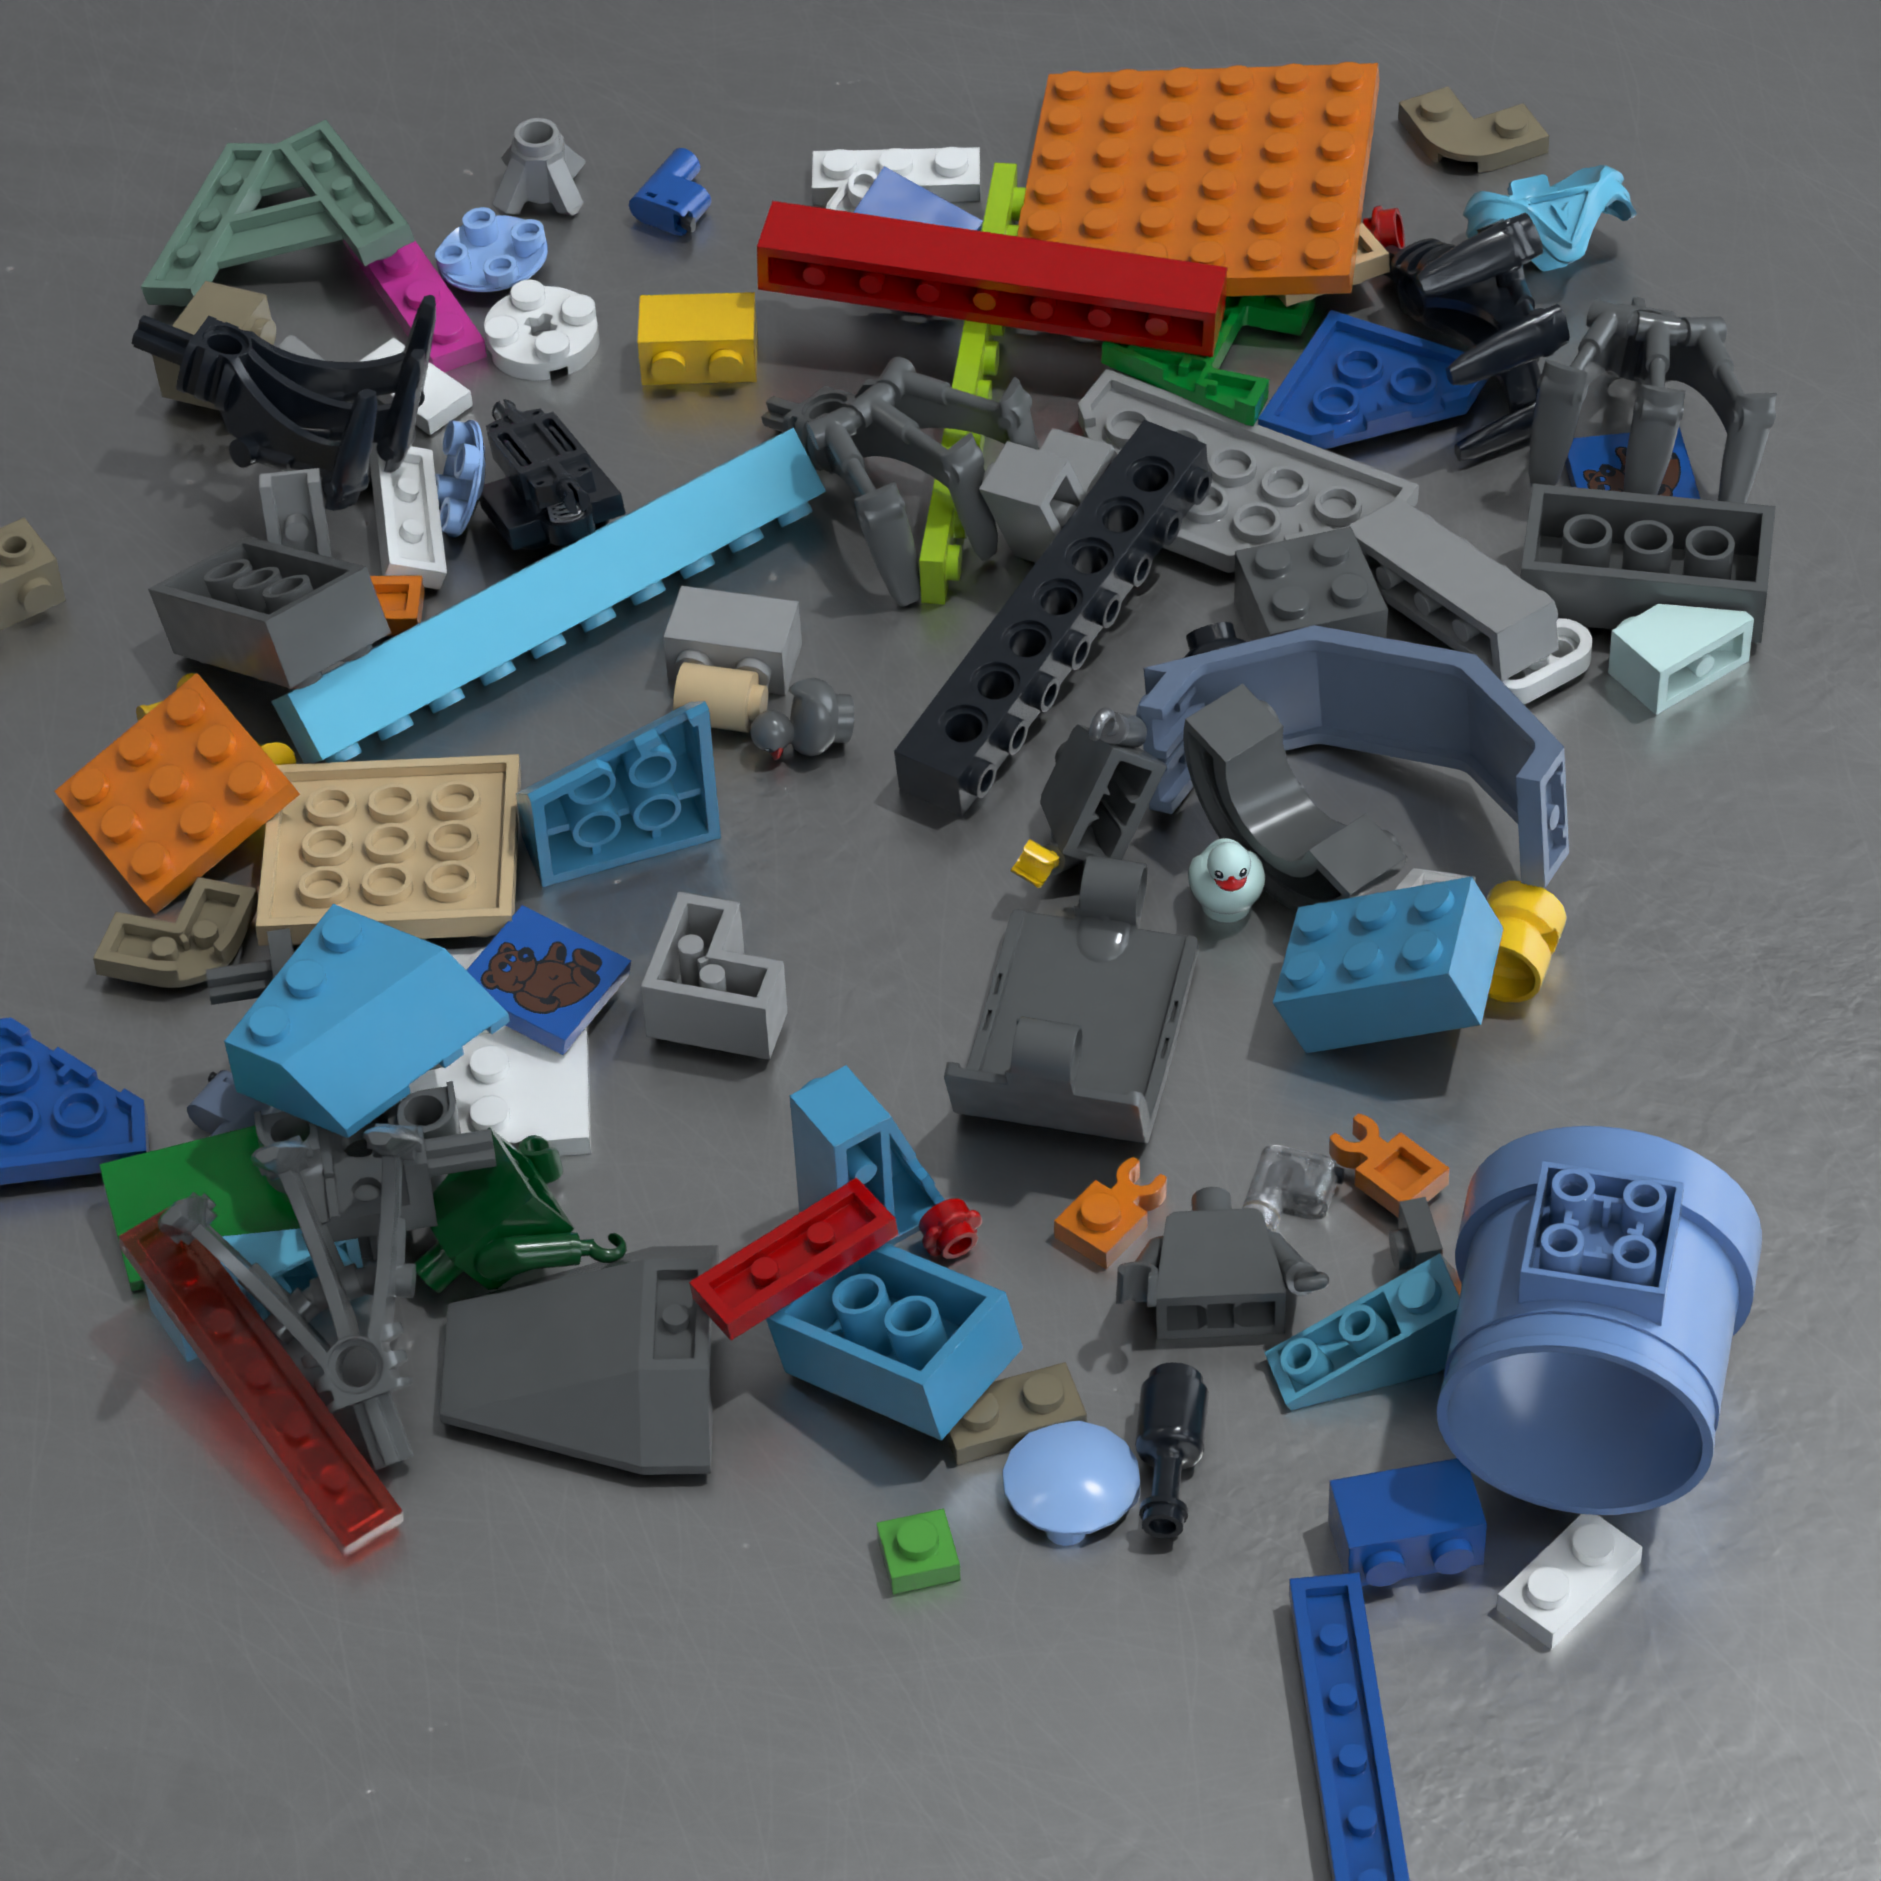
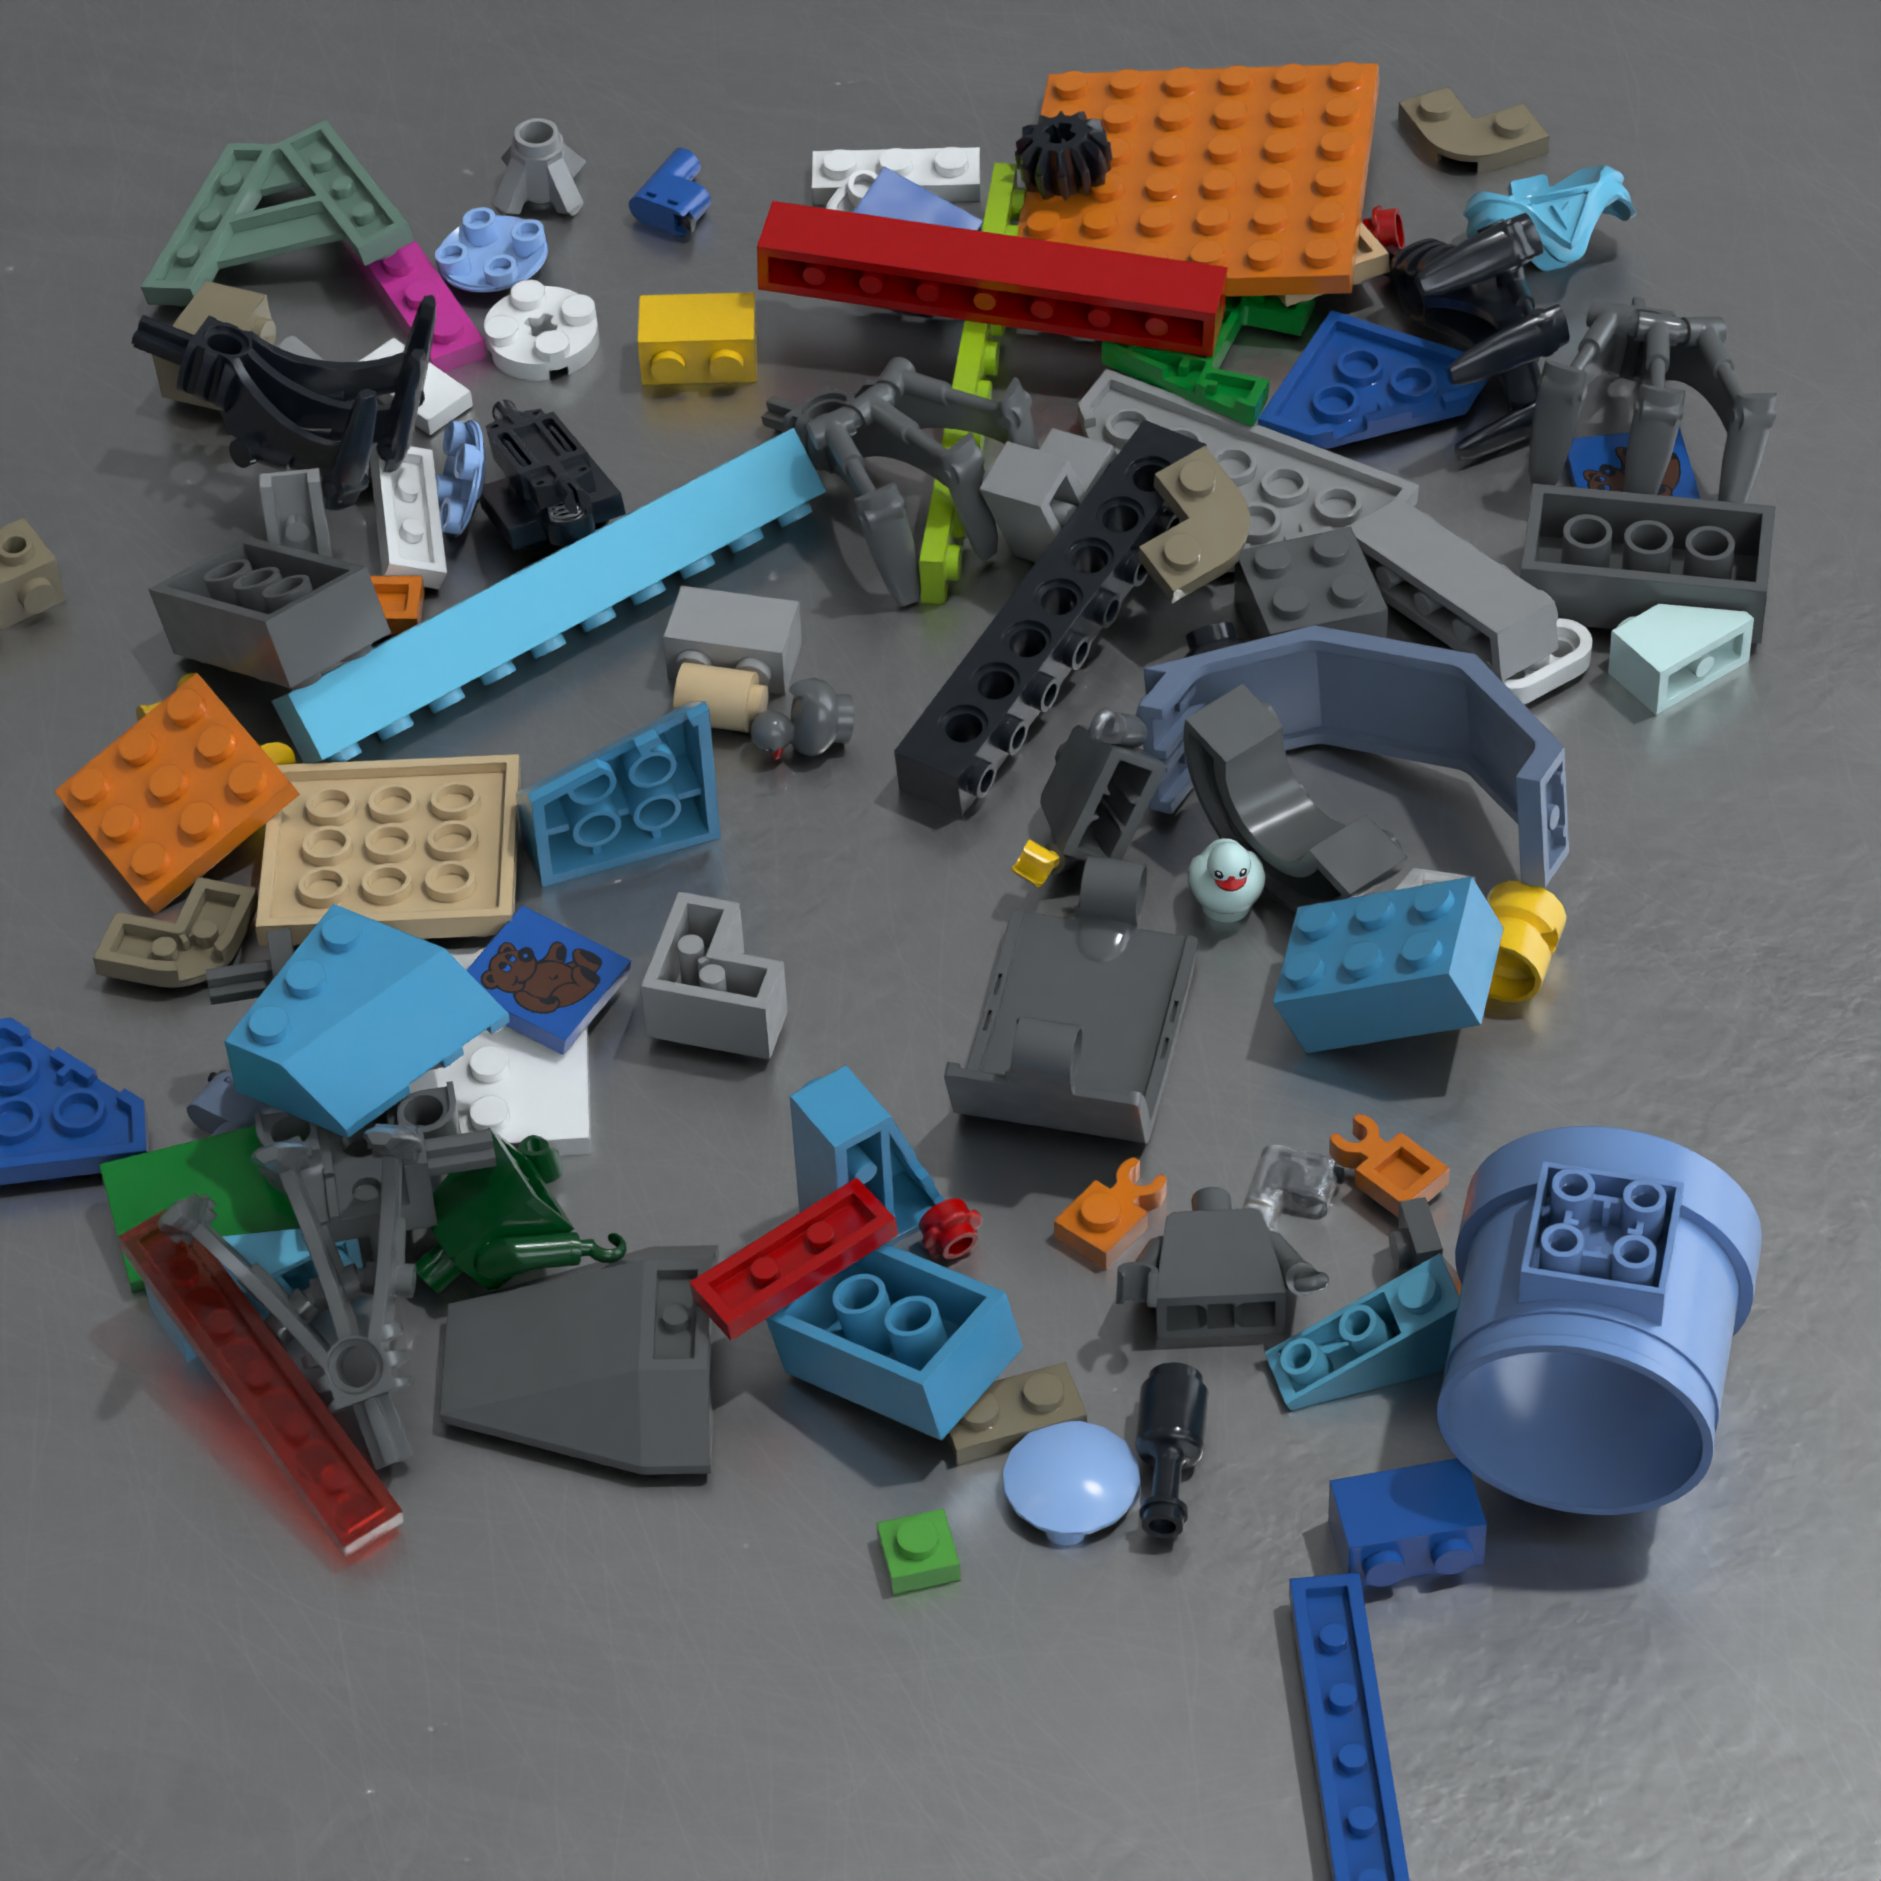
(1063, 155): none -> black gear
(1211, 529): none -> dark tan plate
(1569, 1578): white plate -> none

